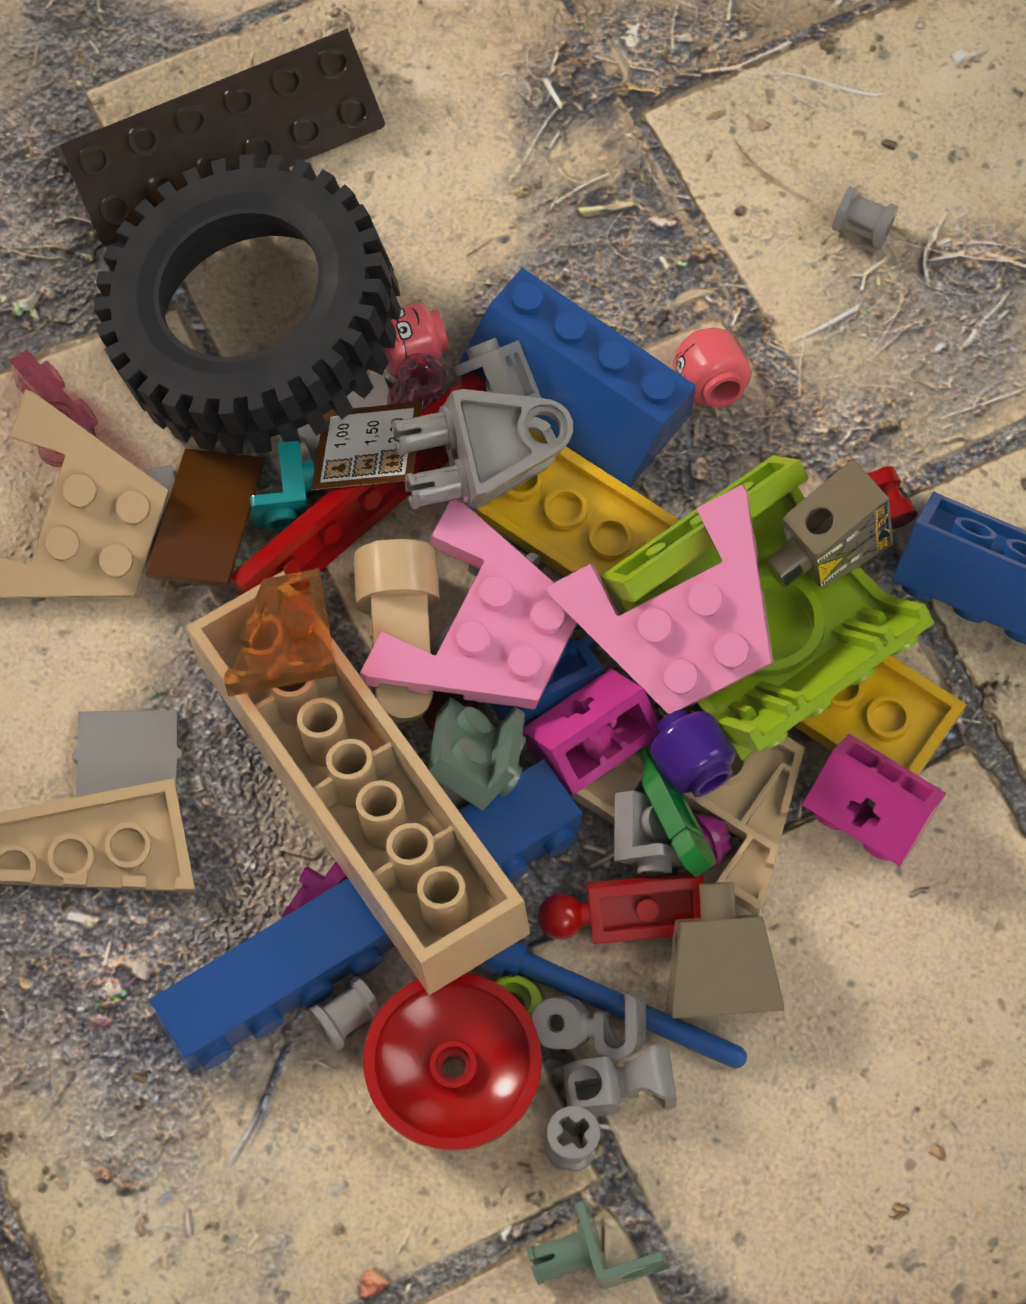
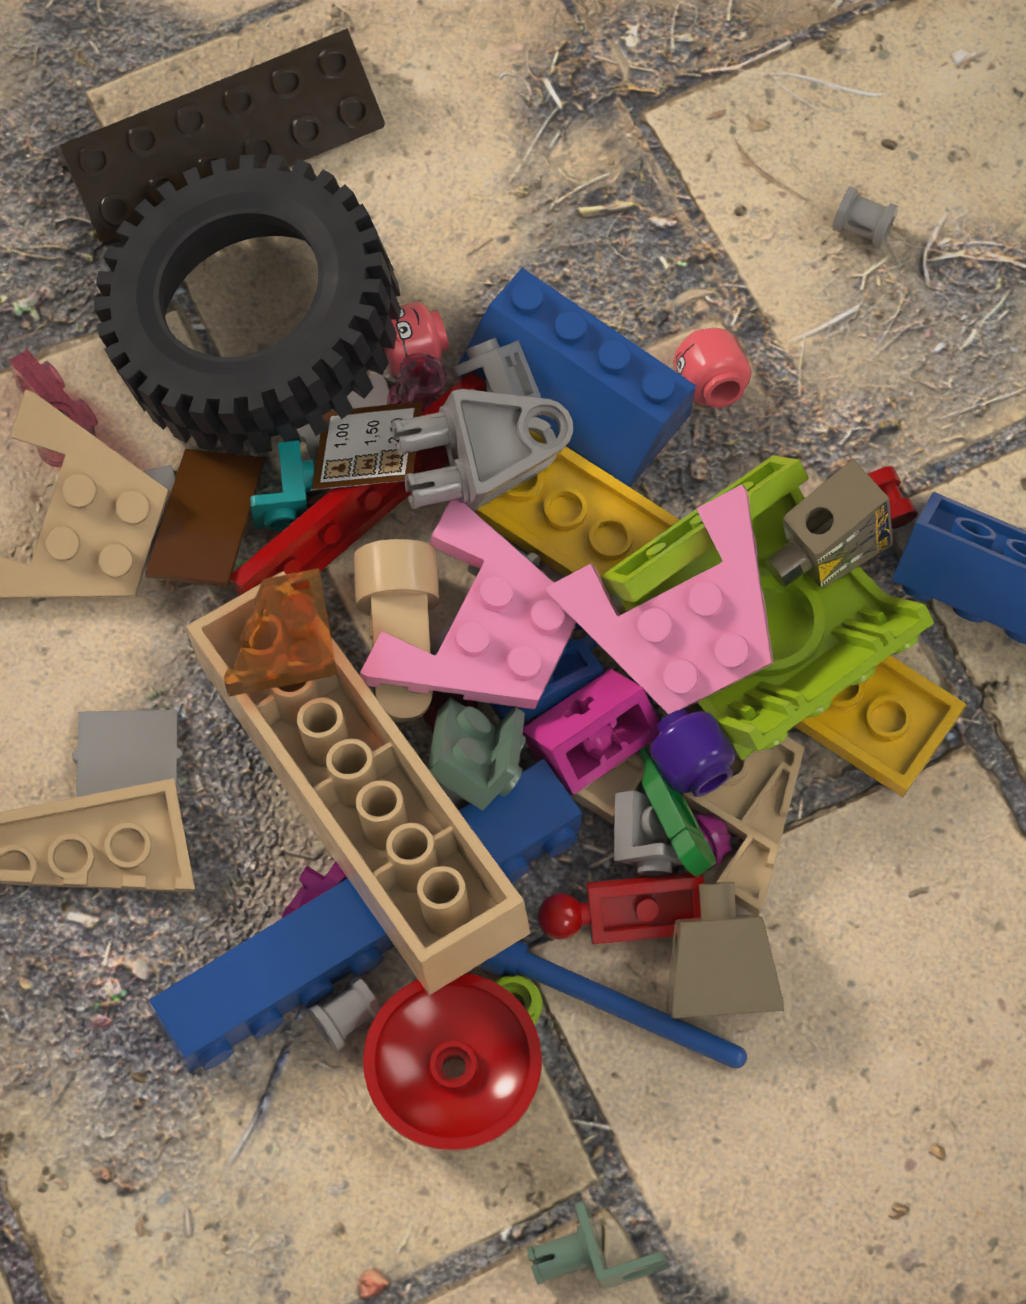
(566, 1024): light grey leg -> none
(574, 1120): light grey bush -> none
(601, 1085): light grey leg -> none
(901, 798): dark pink brick -> none

